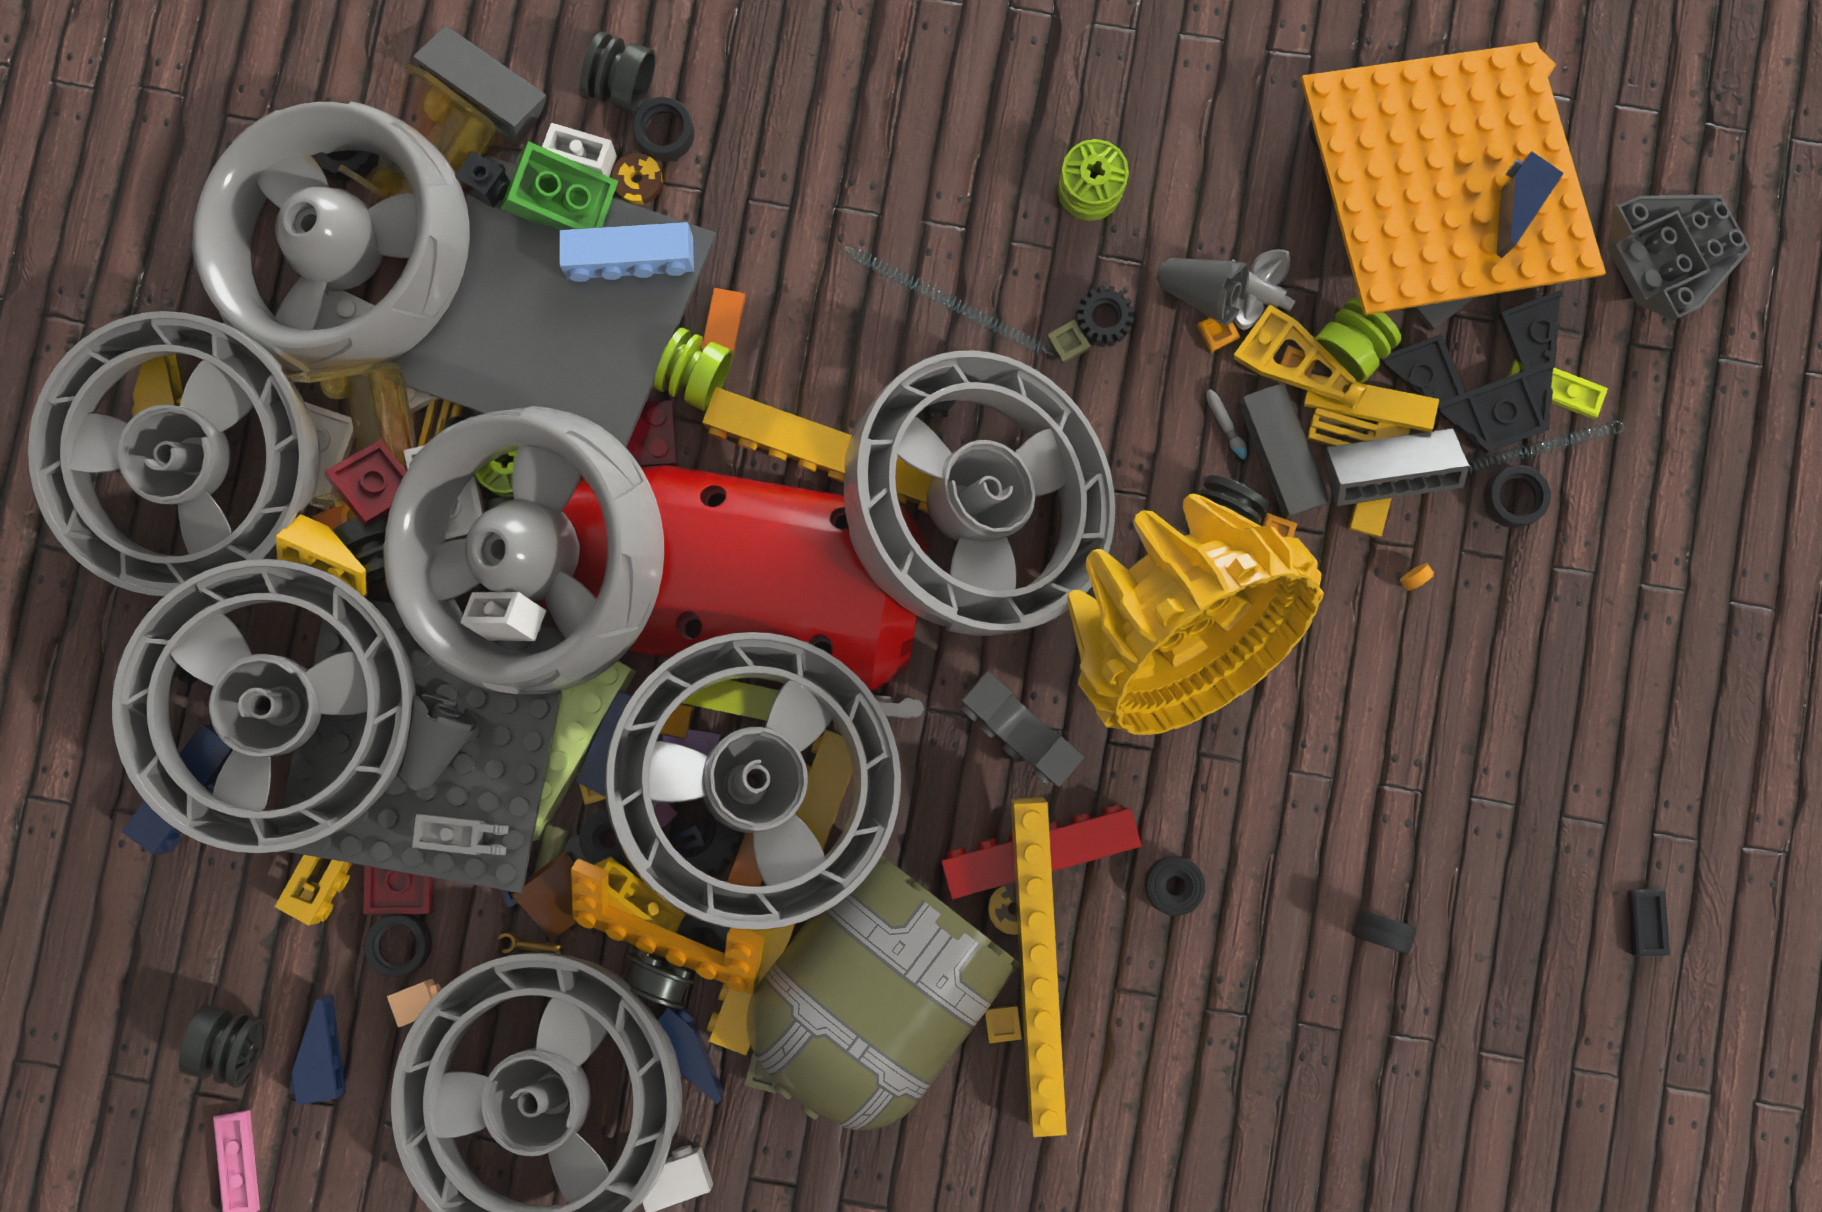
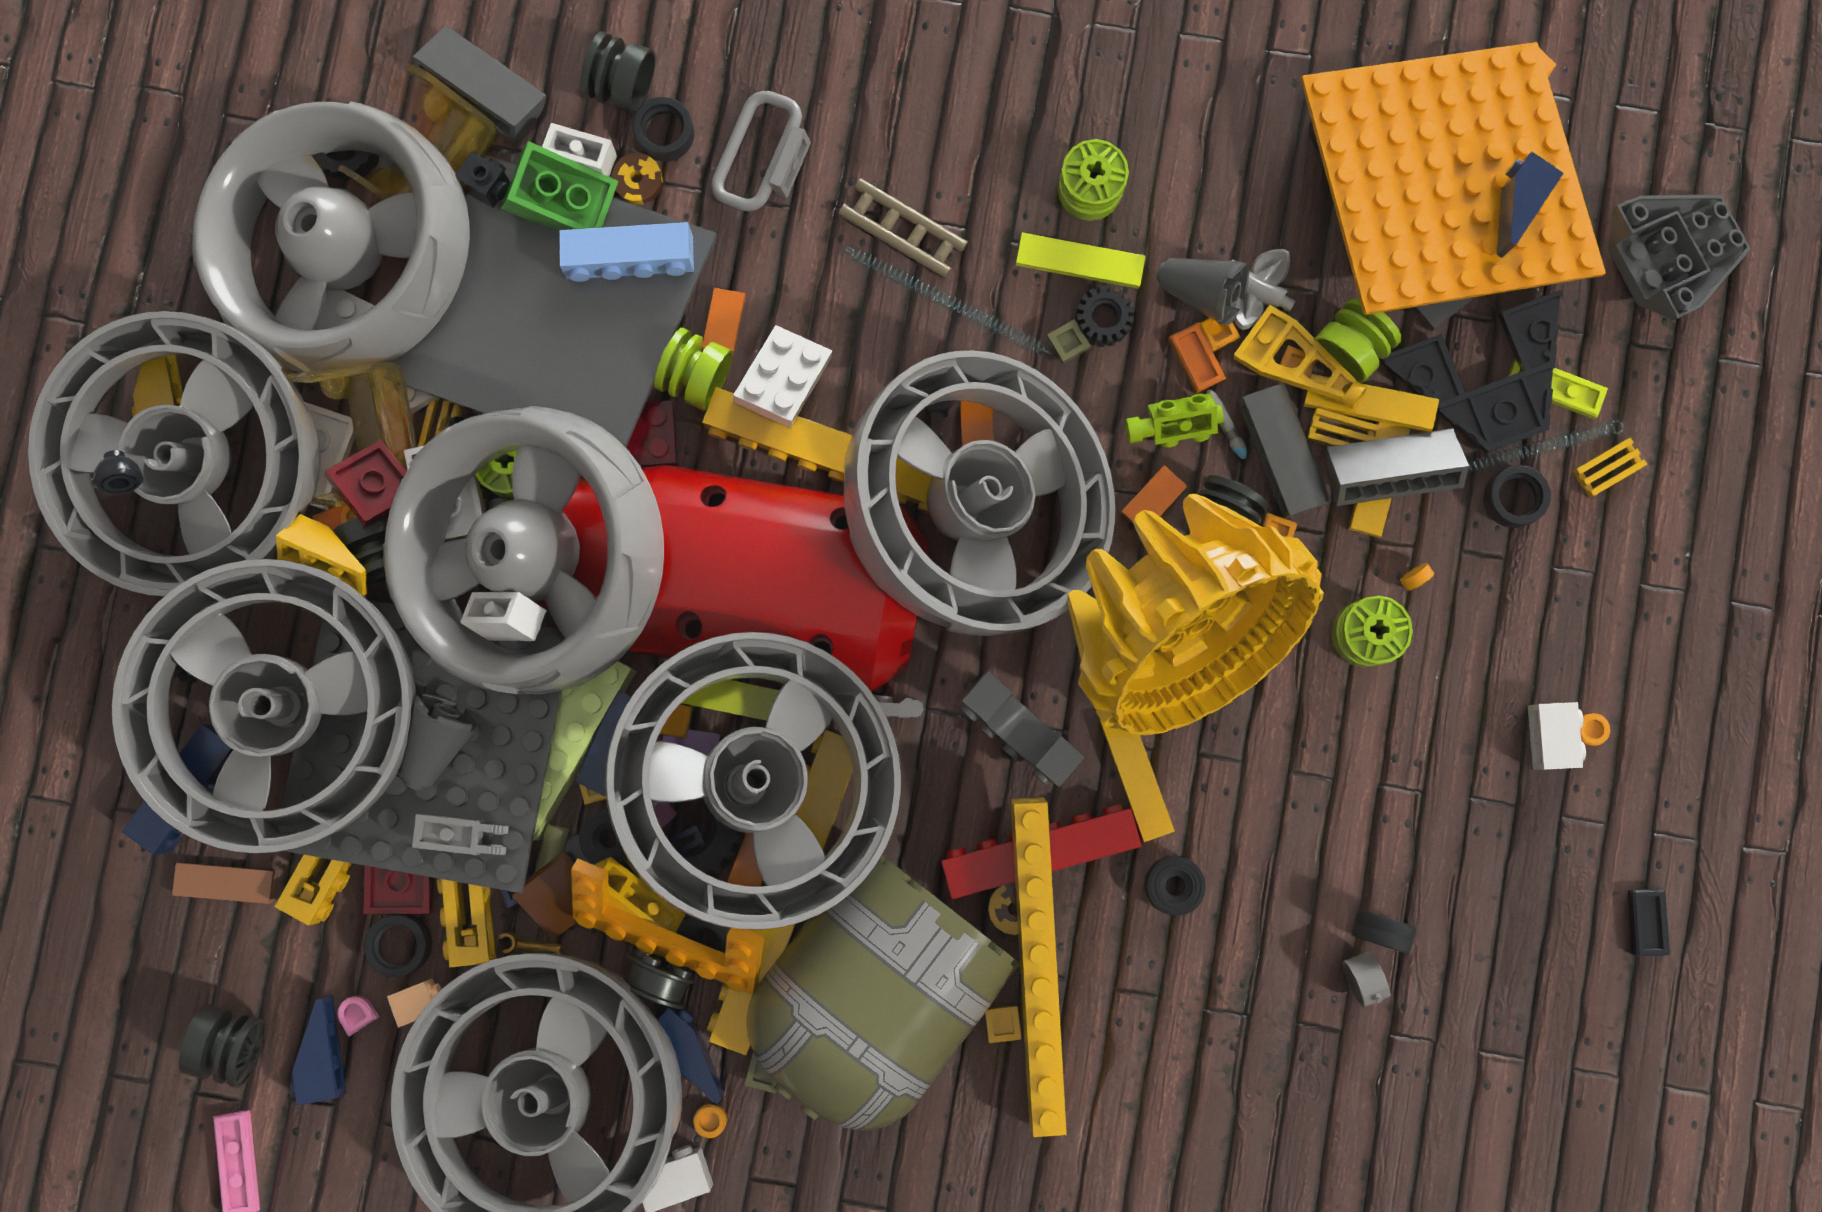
(117, 474): none -> black brick
(224, 883): none -> nougat tile
(356, 1014): none -> bright pink tile
(472, 949): none -> yellow brick
(709, 1120): none -> light orange tile
(782, 376): none -> white plate
(784, 163): none -> light grey bar
(908, 246): none -> dark tan bar
(975, 422): none -> orange tile
(1080, 260): none -> neon yellow tile
(1138, 783): none -> yellow tile
(1156, 494): none -> orange tile
(1177, 420): none -> lime brick
(1197, 358): none -> orange tile
(1363, 648): none -> lime wheel
(1366, 979): none -> light grey piece
(1556, 736): none -> white brick
(1594, 729): none -> light orange tile
(1632, 454): none -> yellow tile

